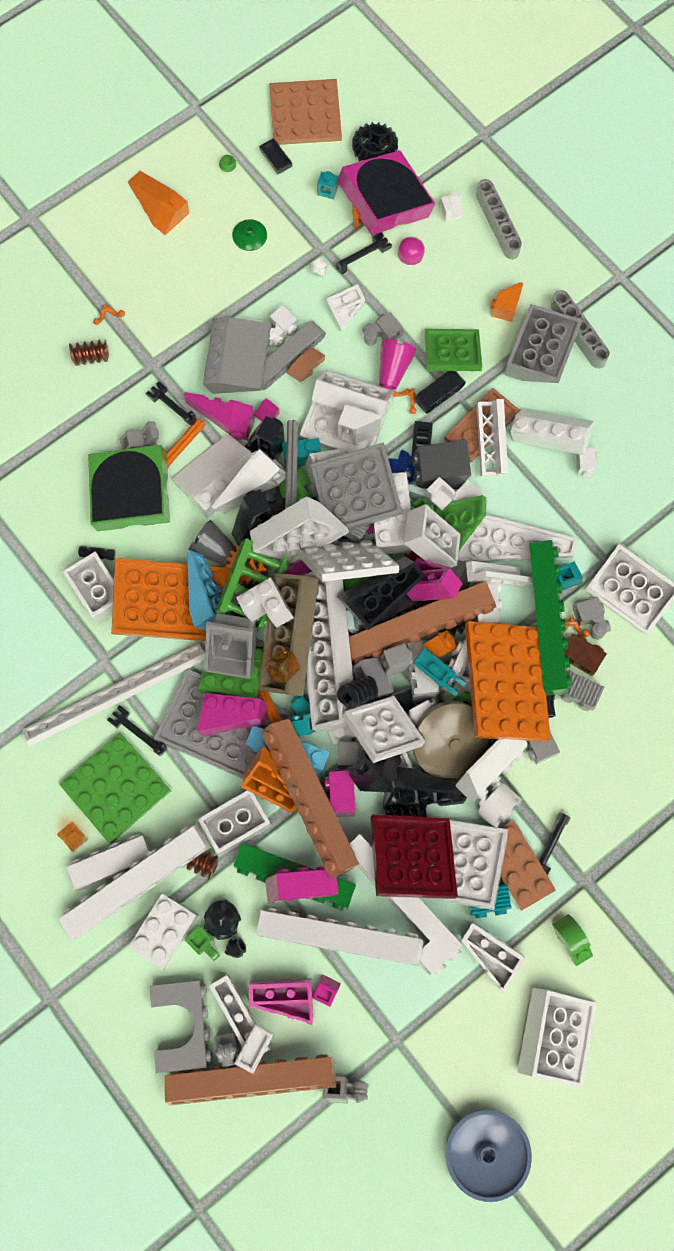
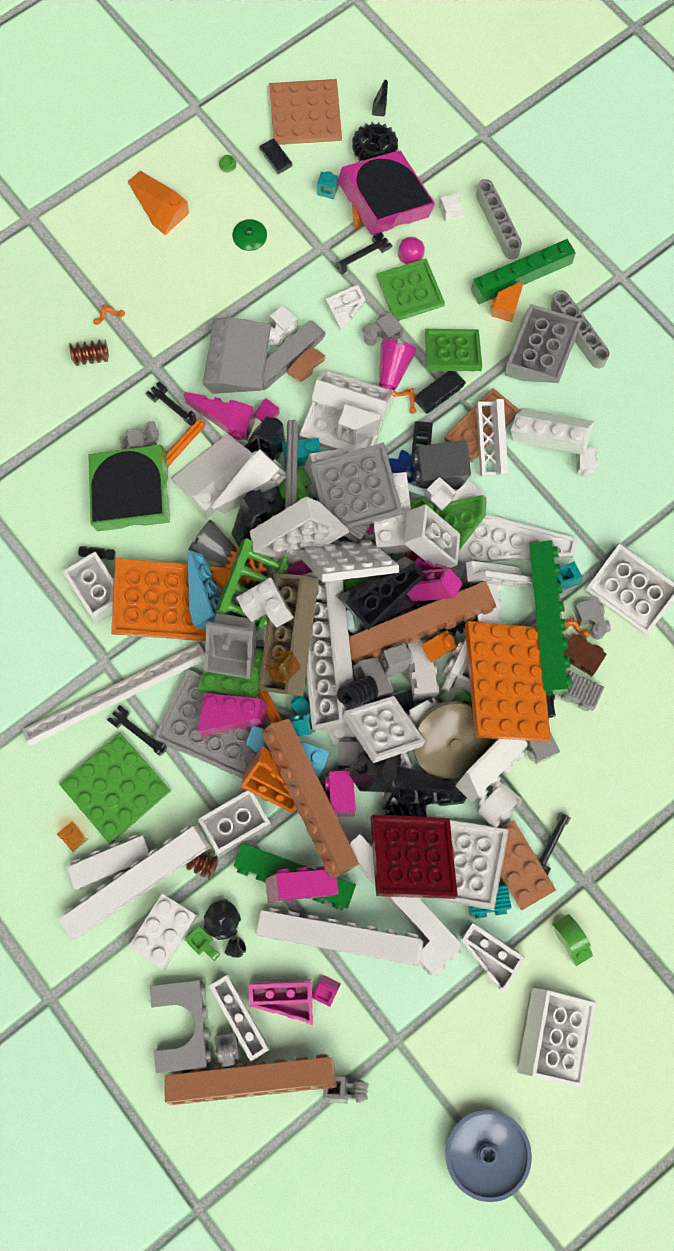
(253, 1049): white tile -> none
(319, 267): white plate -> none
(380, 100): none -> black slope
(410, 289): none -> bright green plate
(437, 670): teal hinge -> none
(523, 270): none -> green brick

